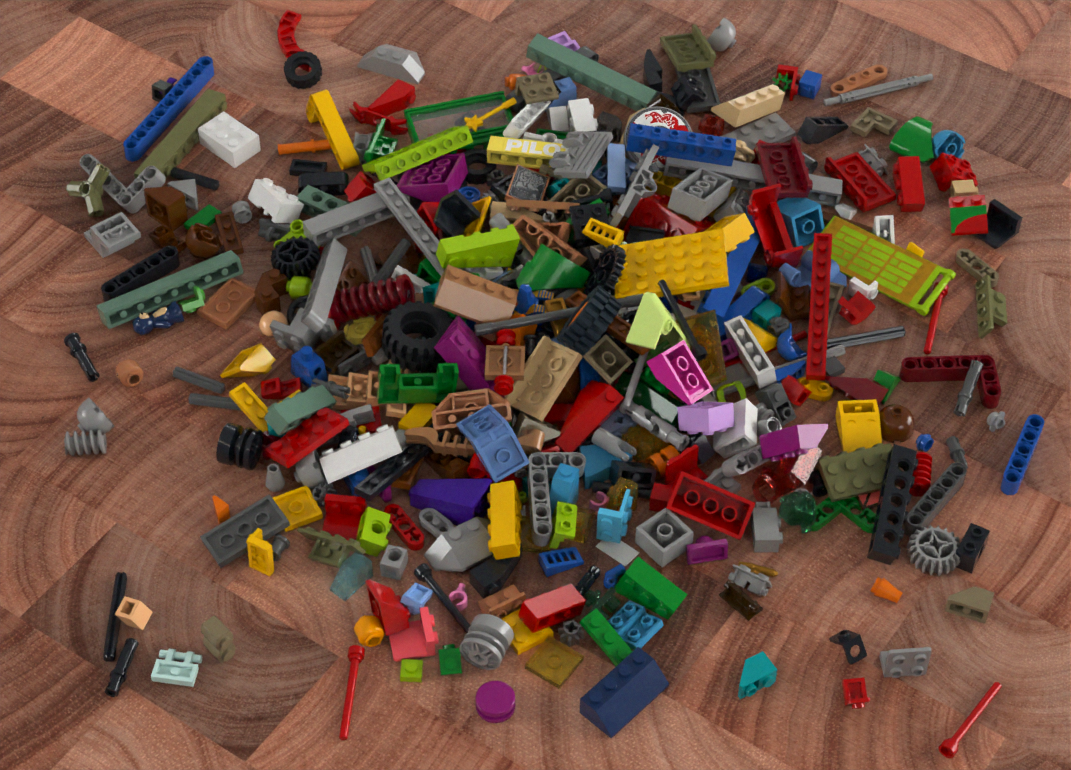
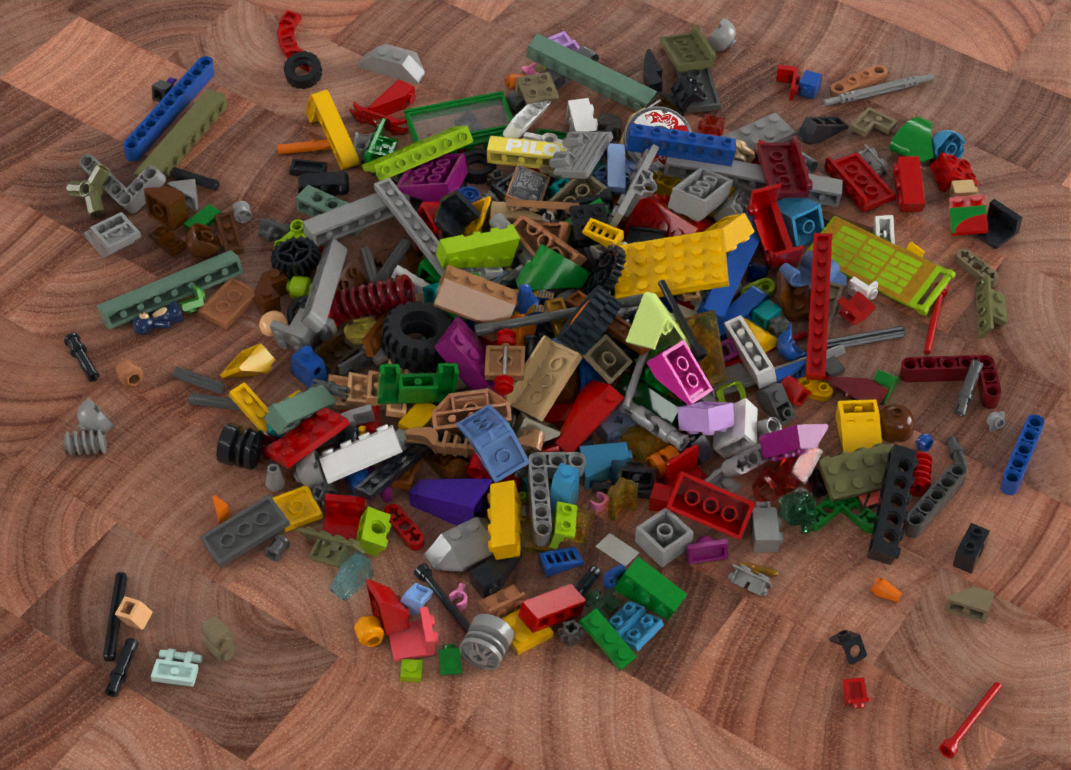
(142, 273): black beam -> none
(229, 139): white brick -> none
(260, 553): yellow bracket -> none
(275, 201): white wedge -> none
(276, 389): red slope -> none
(356, 655): red piece -> none
(360, 187): red brick -> none
(394, 562): light grey brick -> none
(437, 525): light grey plate -> none
(475, 122): yellow piece -> none
(495, 701): magenta head -> none
(554, 662): clear yellow tile -> none
(558, 118): white slope -> none
(566, 90): medium blue slope -> none
(612, 444): light grey piece -> none
(612, 523): medium azure bracket -> none
(623, 692): dark blue slope -> none
(740, 600): dark brown hinge -> none
(750, 106): tan slope -> none
(756, 674): teal slope -> none
(763, 412): light grey wheel -> none
(784, 79): green gear -> none
(845, 211): white slope -> none
(905, 662): light grey bracket -> none
(933, 550): light grey gear -> none

